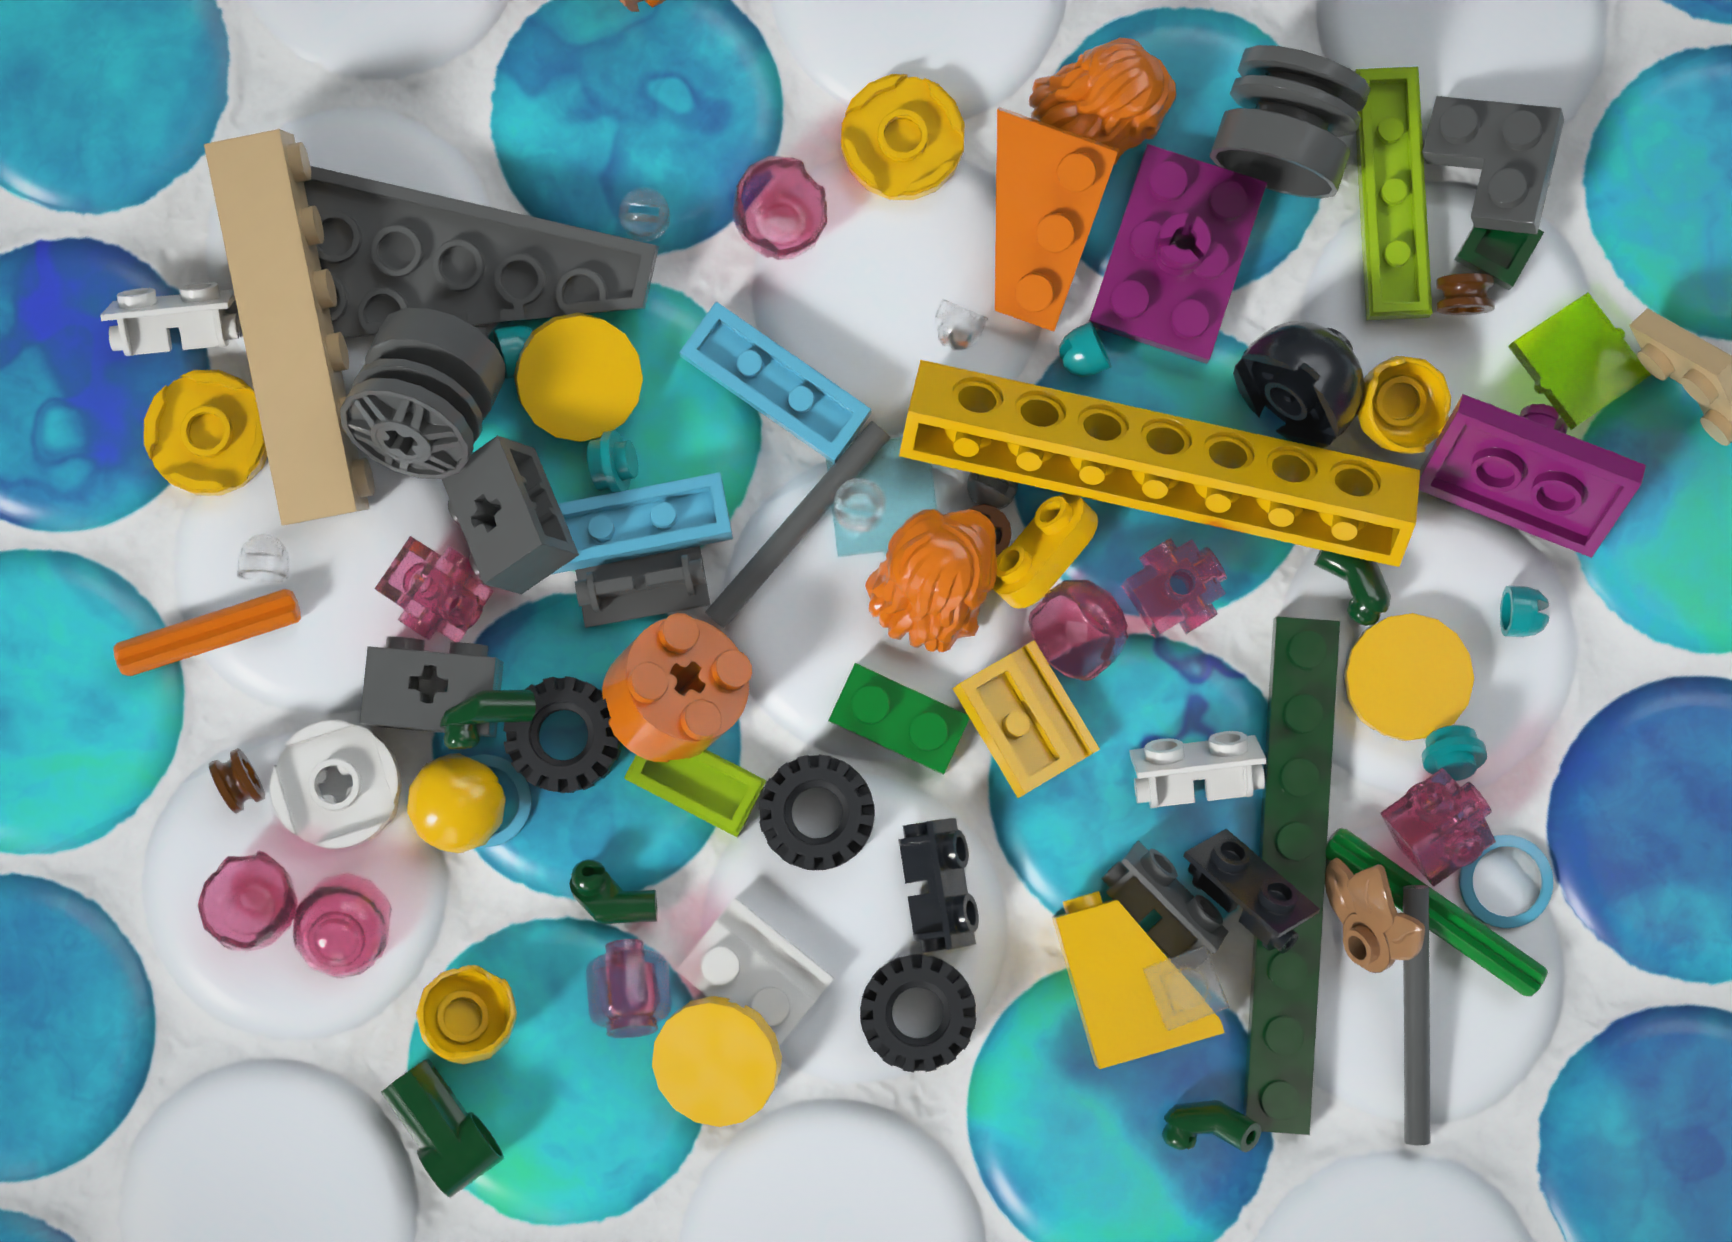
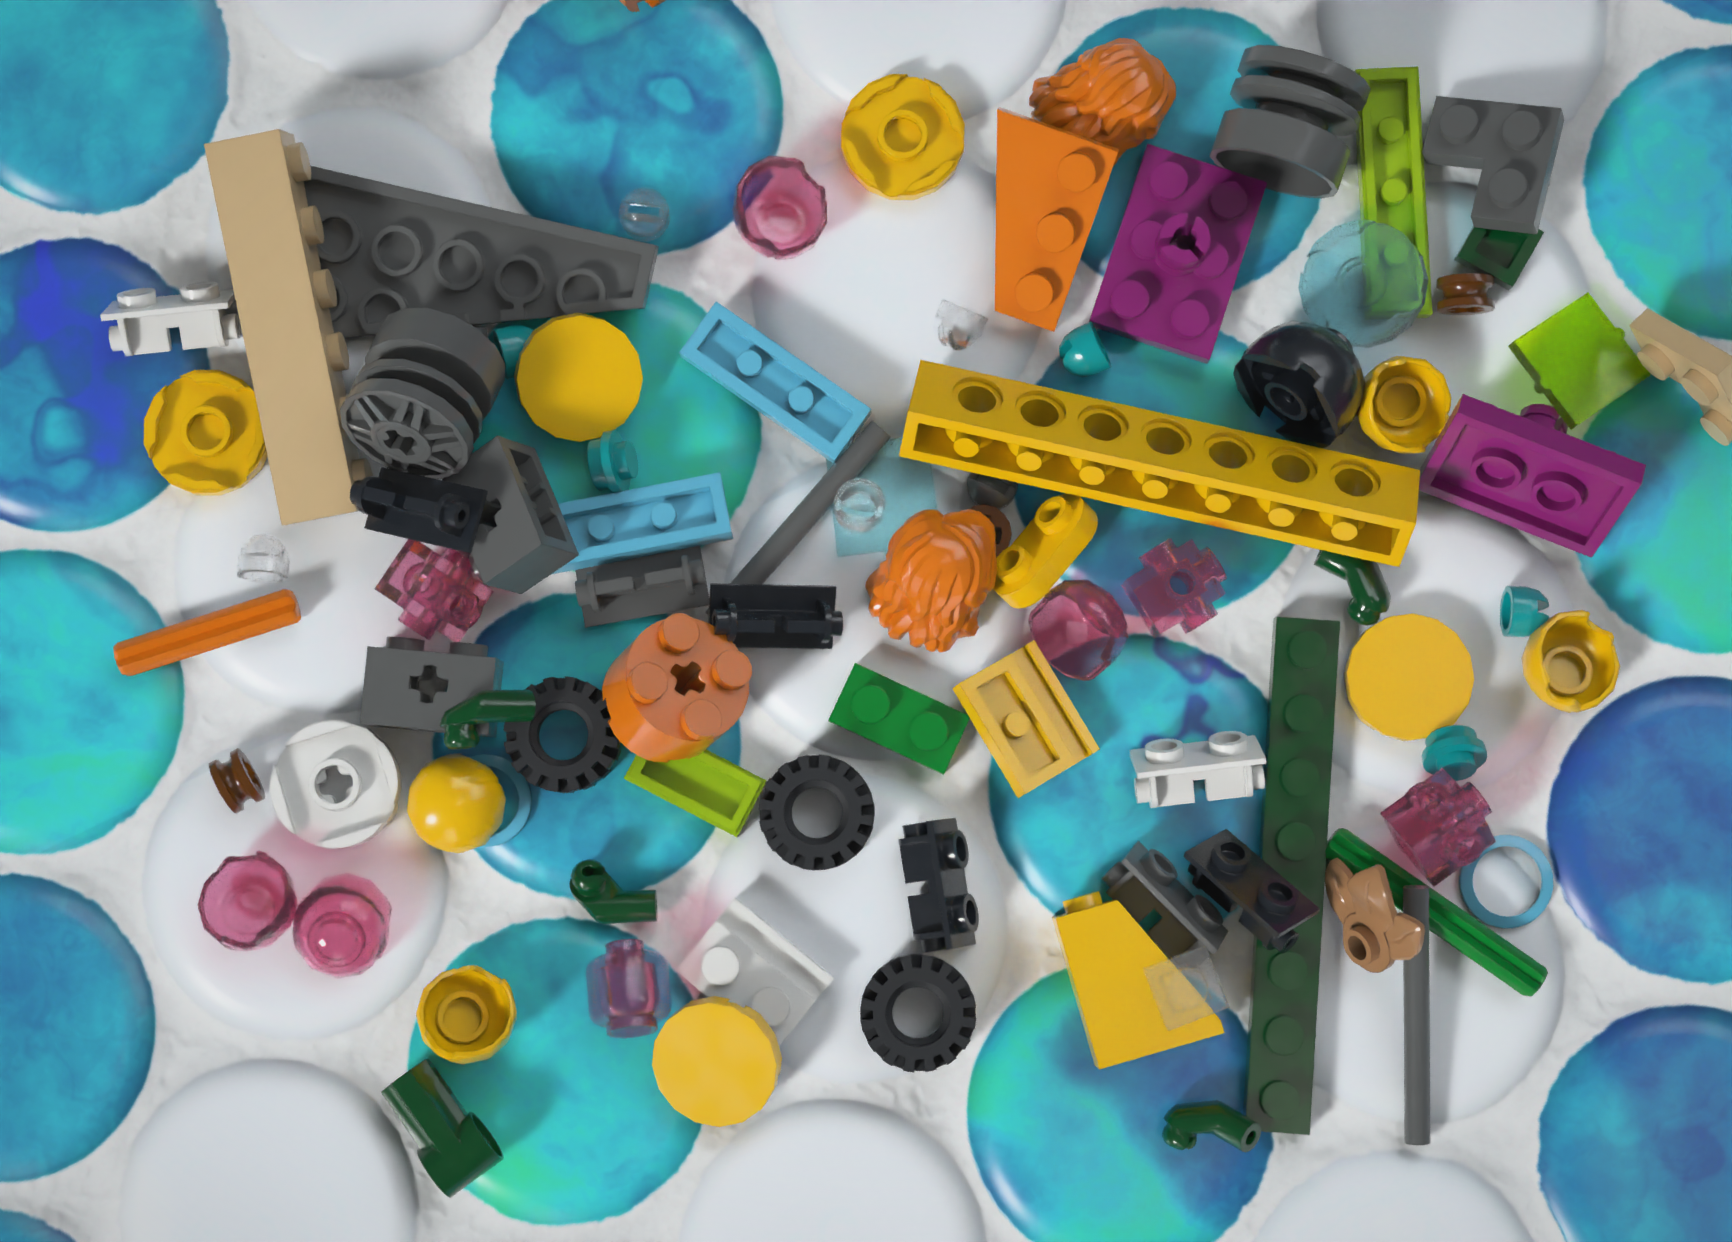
(420, 508): none -> black hinge
(775, 615): none -> black hinge
(1364, 282): none -> clear light blue tile
(1571, 662): none -> yellow hair

